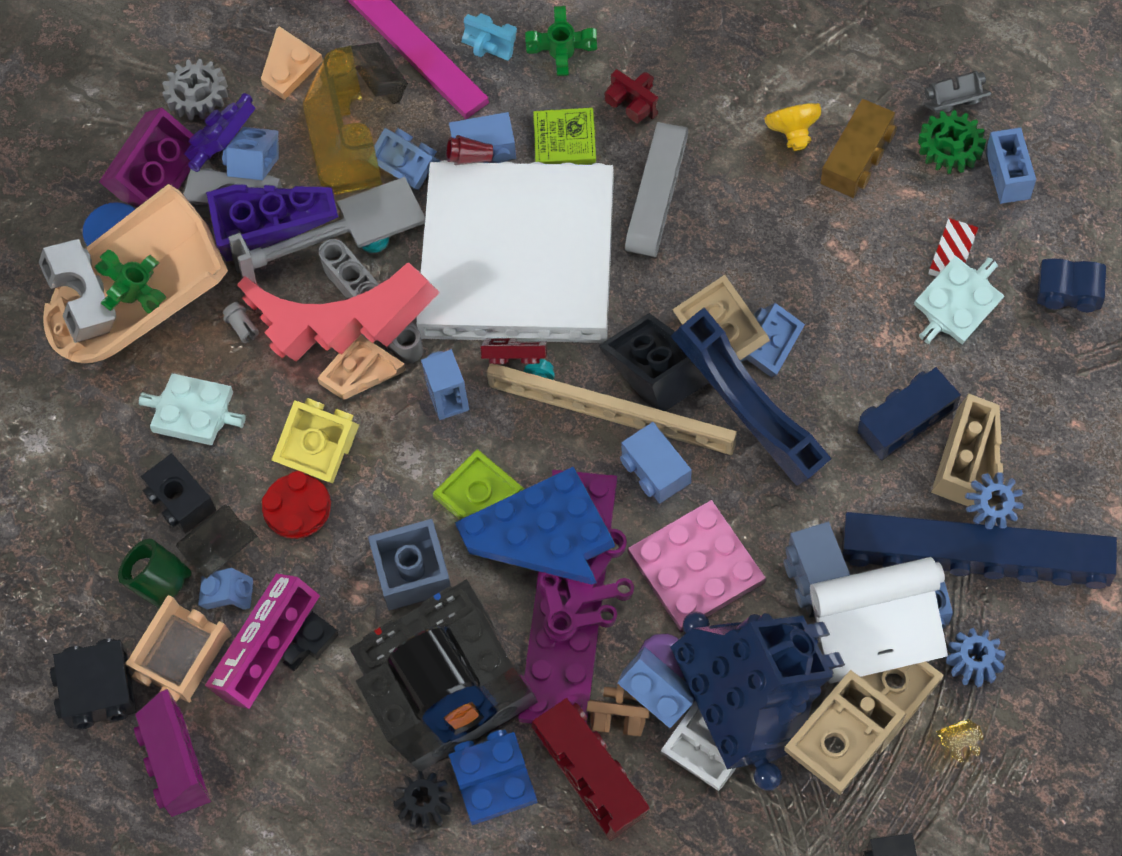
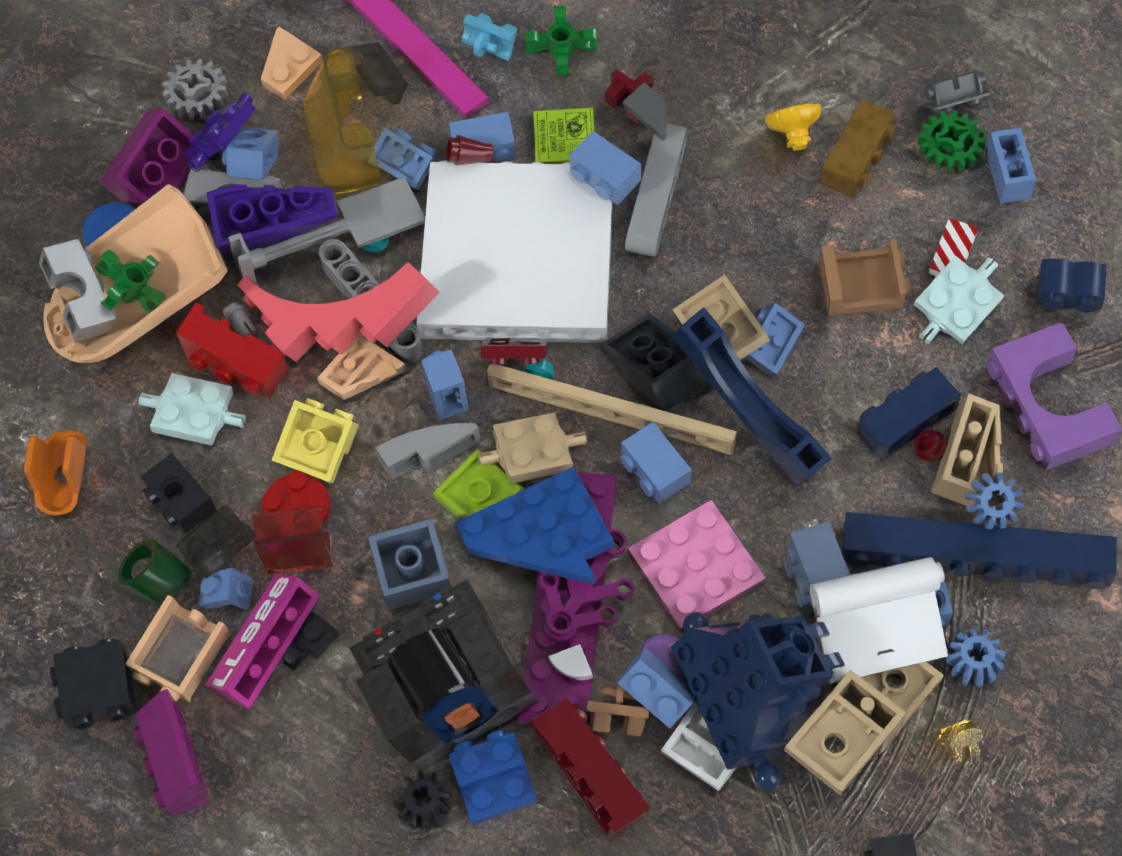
(44, 459): none -> orange piece
(229, 355): none -> red wedge
(292, 540): none -> clear red panel
(426, 447): none -> light grey slope
(532, 448): none -> tan plate
(572, 663): none -> white tile
(605, 168): none -> medium blue brick
(648, 109): none -> dark grey tile
(863, 279): none -> medium nougat panel
(930, 445): none -> dark red plate
(1052, 436): none -> medium lavender arch

